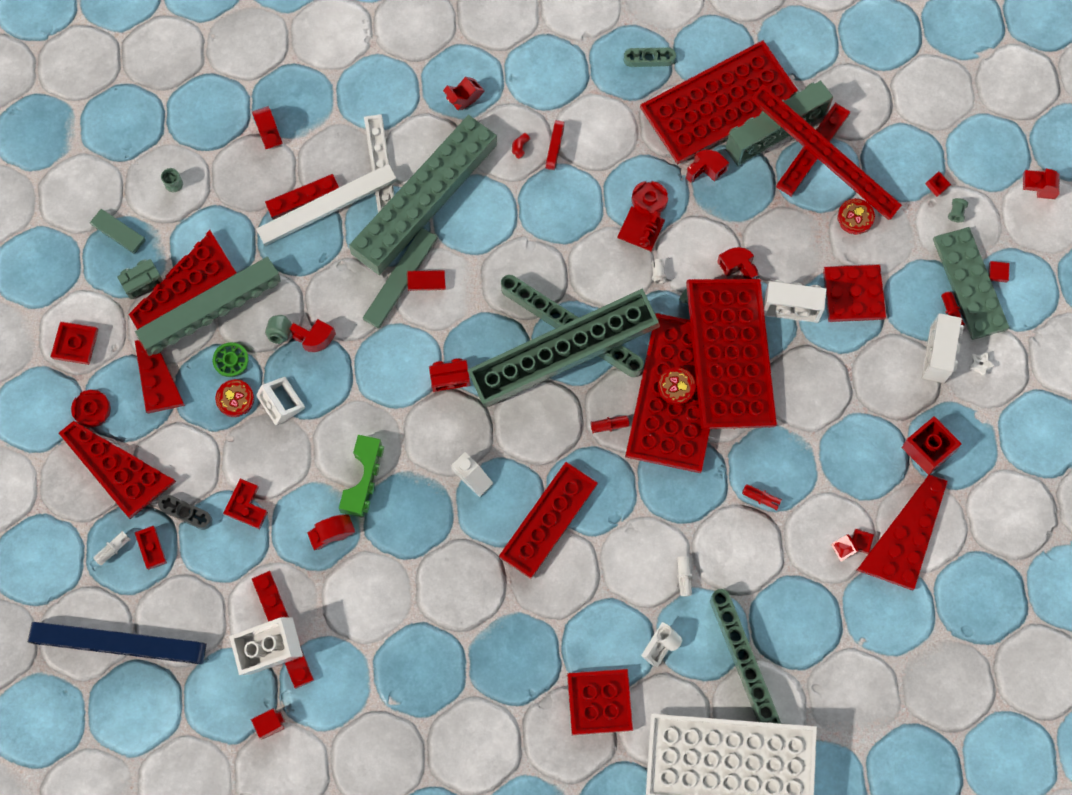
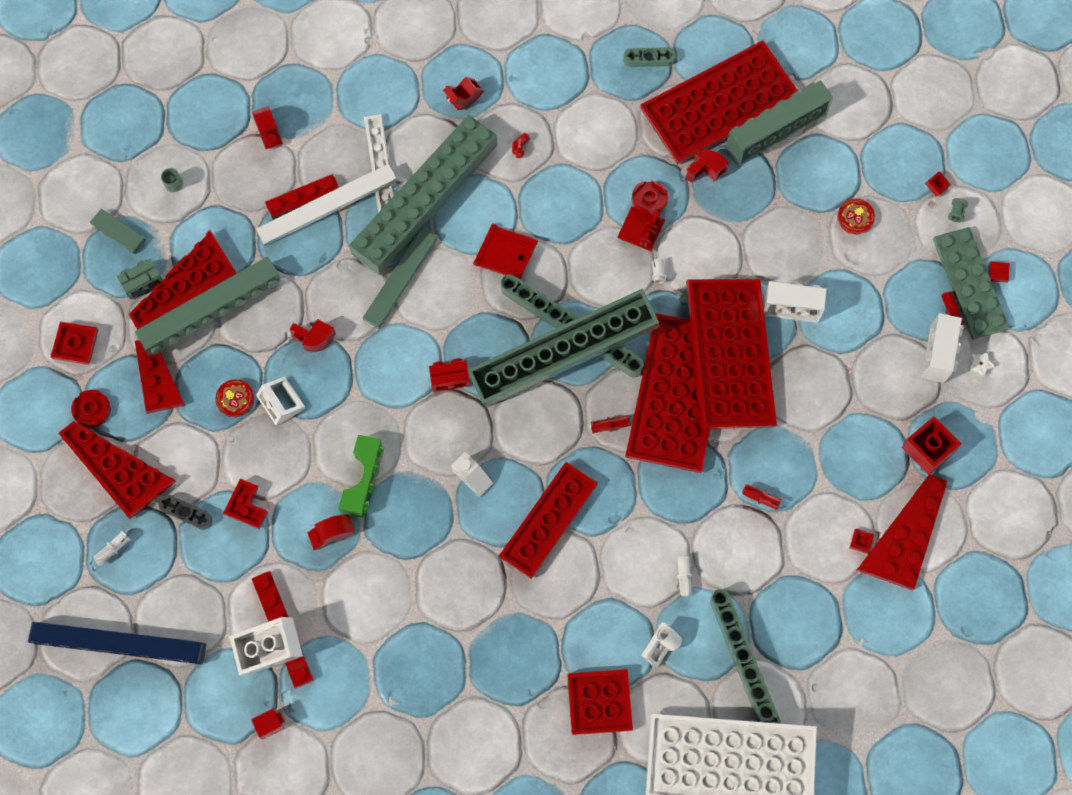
(150, 547): red plate -> none
(230, 359): bright green wheel -> none
(278, 329): sand green head -> none
(426, 280): red tile -> none
(502, 250): none -> red container
(555, 145): red beam -> none
(676, 386): tile -> none
(738, 259): red brick -> none
(805, 160): red plate -> none
(825, 152): red plate -> none
(844, 547): tile -> none
(854, 293): red plate -> none
(1045, 183): red brick -> none

